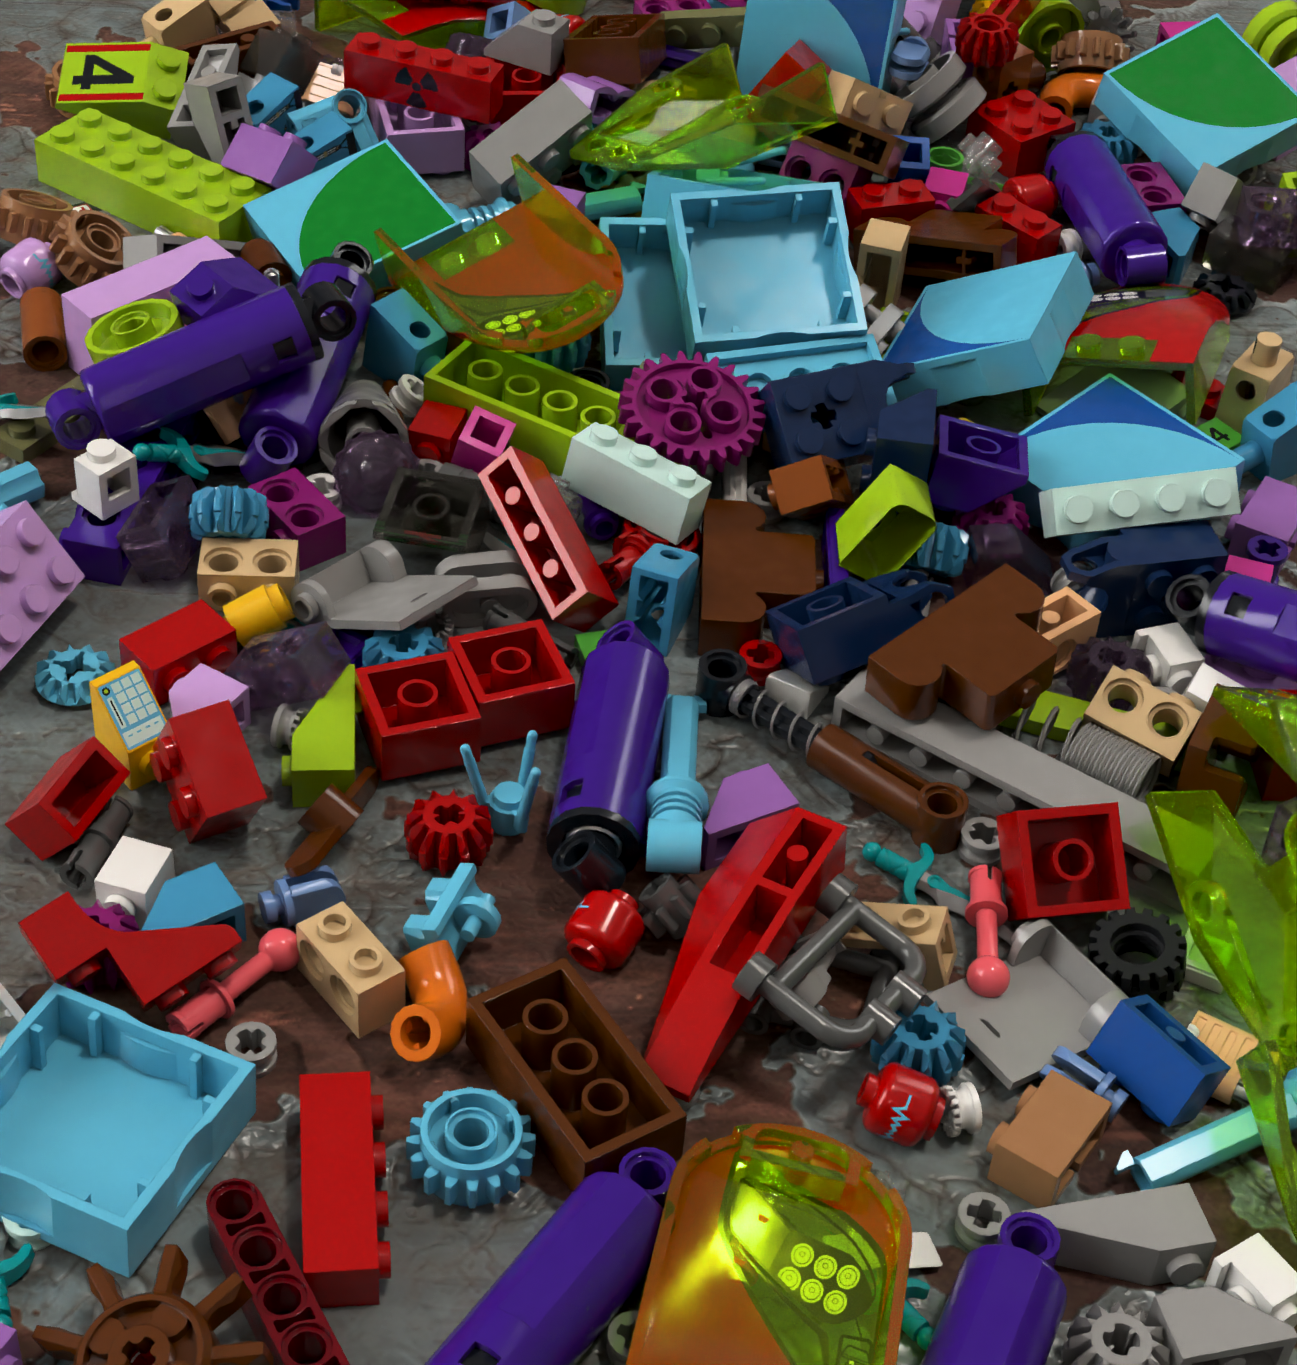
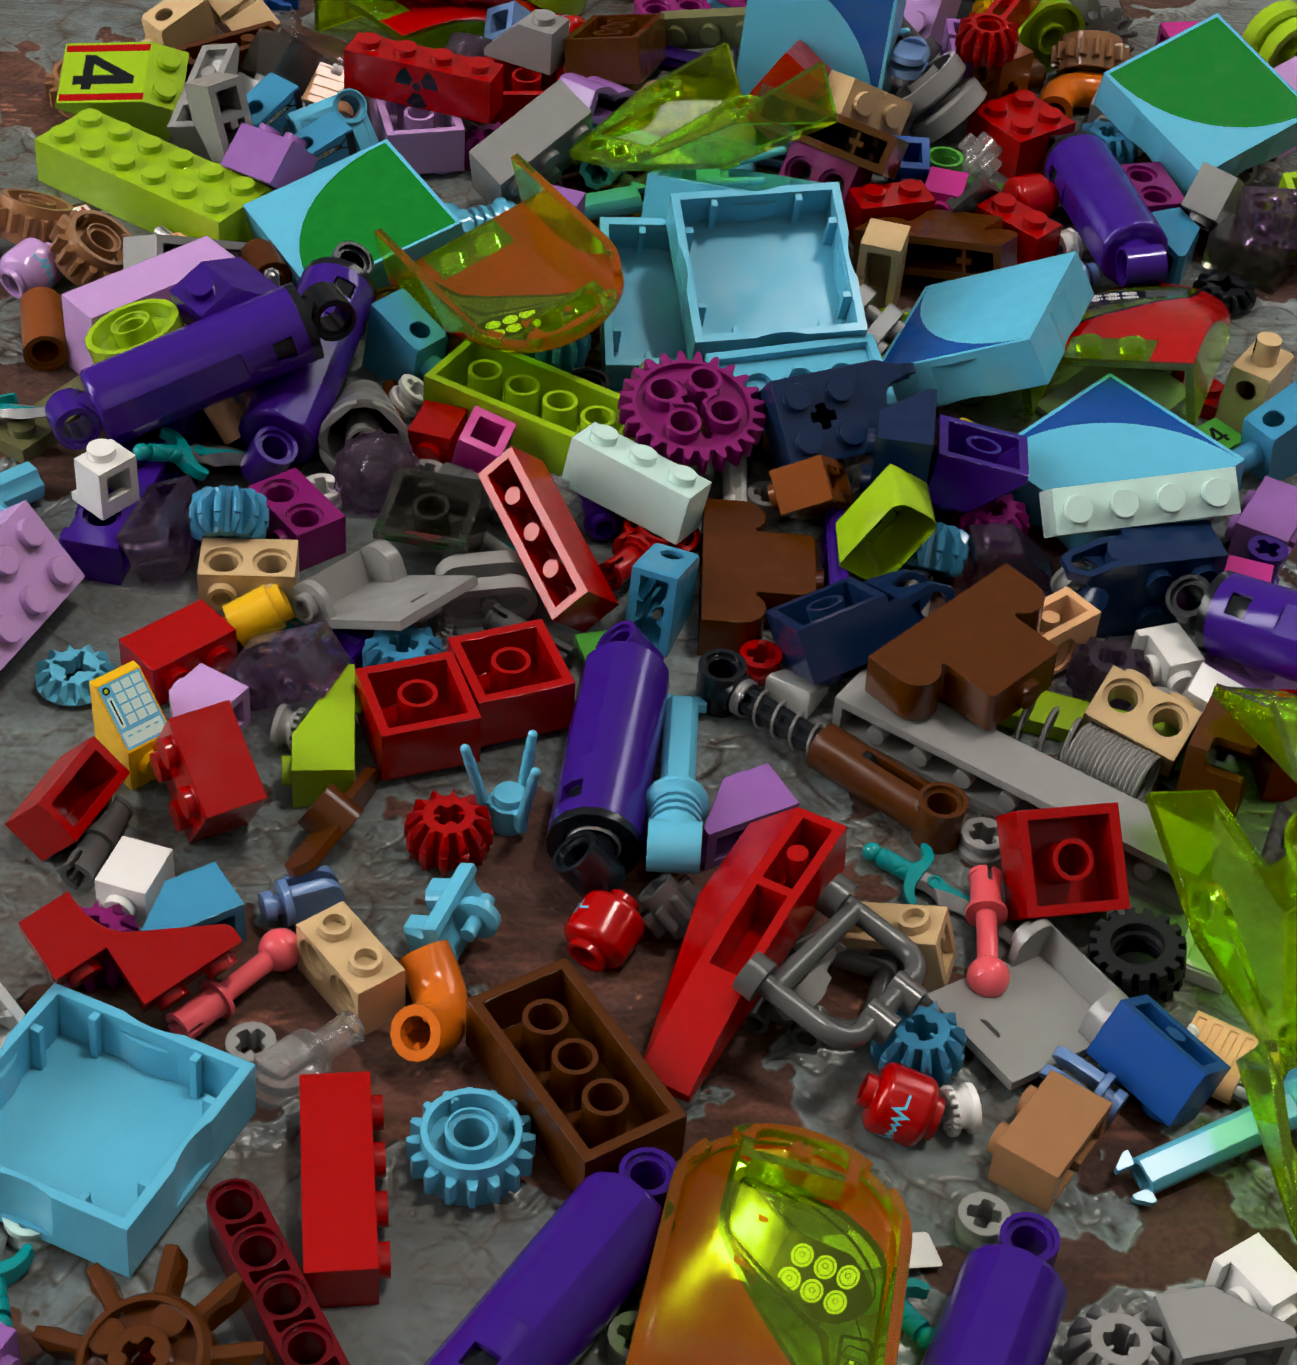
(302, 1053): none -> clear arm
(1135, 1235): light grey slope -> none

